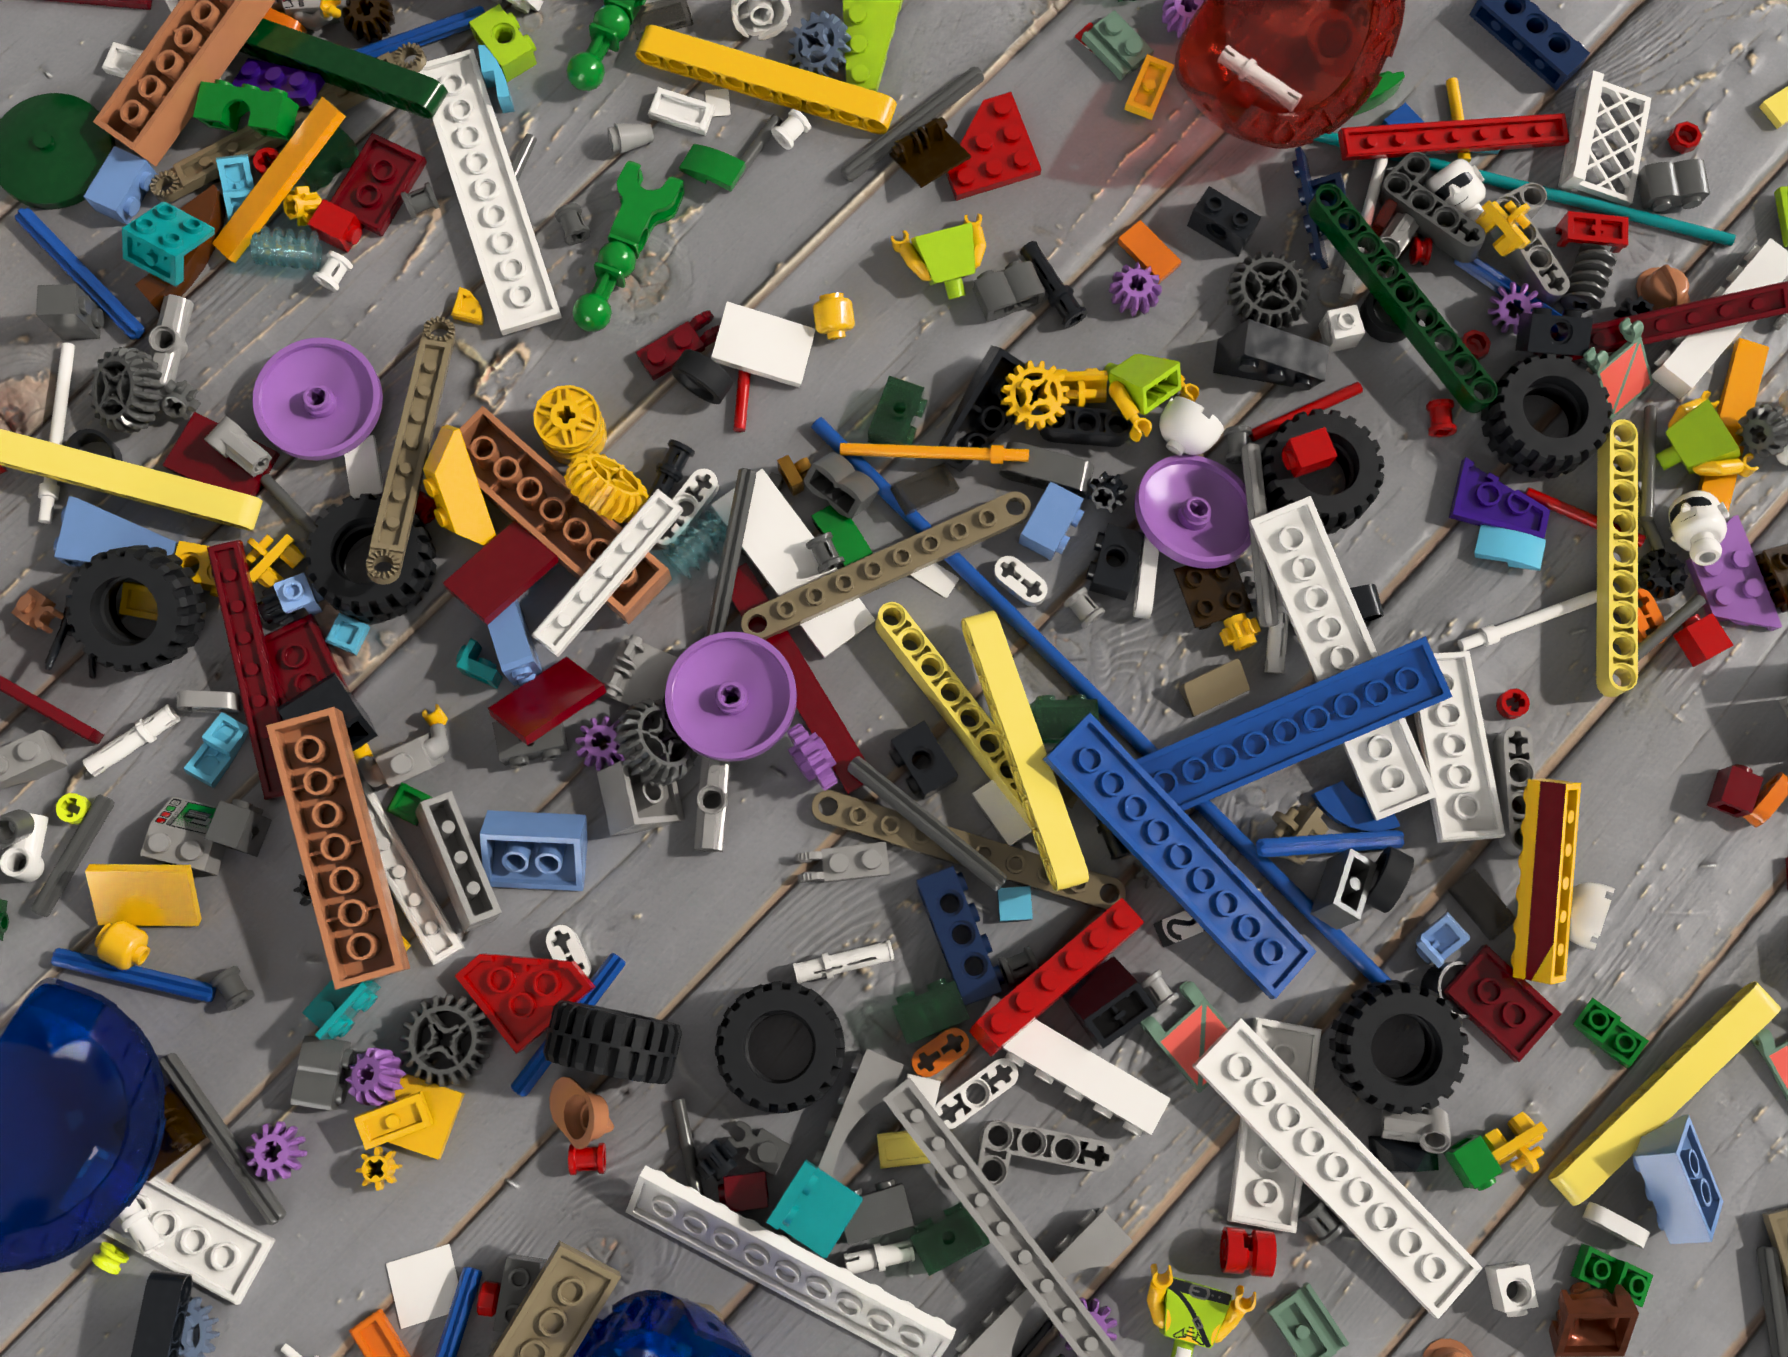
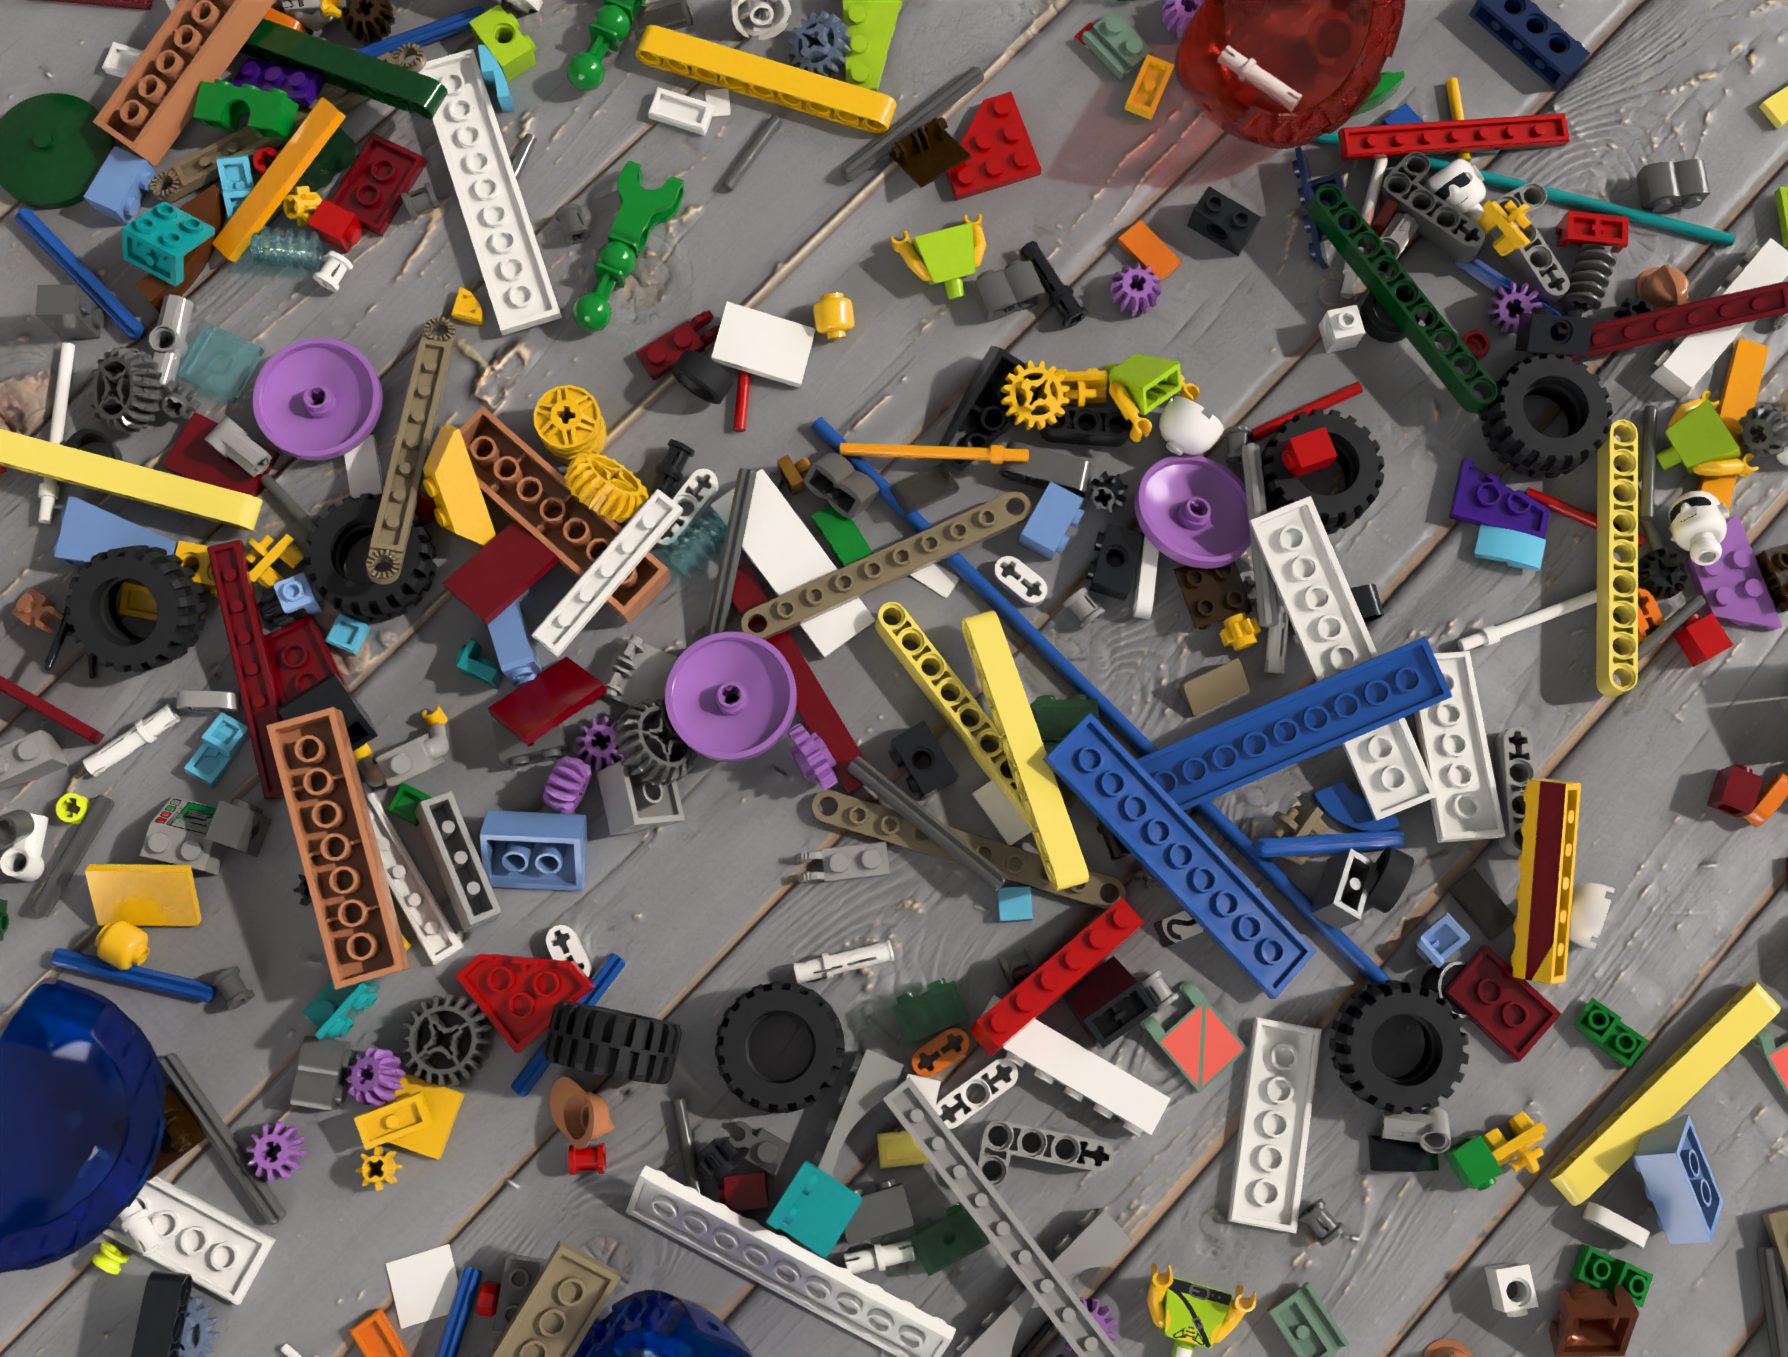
(220, 362): none -> clear light blue tile
(567, 784): none -> medium lavender gear
(629, 136): light grey cone -> none
(711, 822): light grey piece -> none
(713, 165): green slope -> none
(791, 129): white bush -> none
(825, 552): dark grey bush -> none
(897, 413): clear green brick -> none
(932, 890): dark blue brick -> none
(1248, 1252): red wheel -> none
(1254, 274): dark grey gear -> none
(1271, 356): black wedge -> none
(1338, 1168): white plate -> none
(1420, 251): red bush -> none
(1441, 418): red bush -> none
(1505, 711): red bush -> none
(1584, 128): white fence -> none
(1625, 371): flag -> none
(1684, 137): red tile -> none

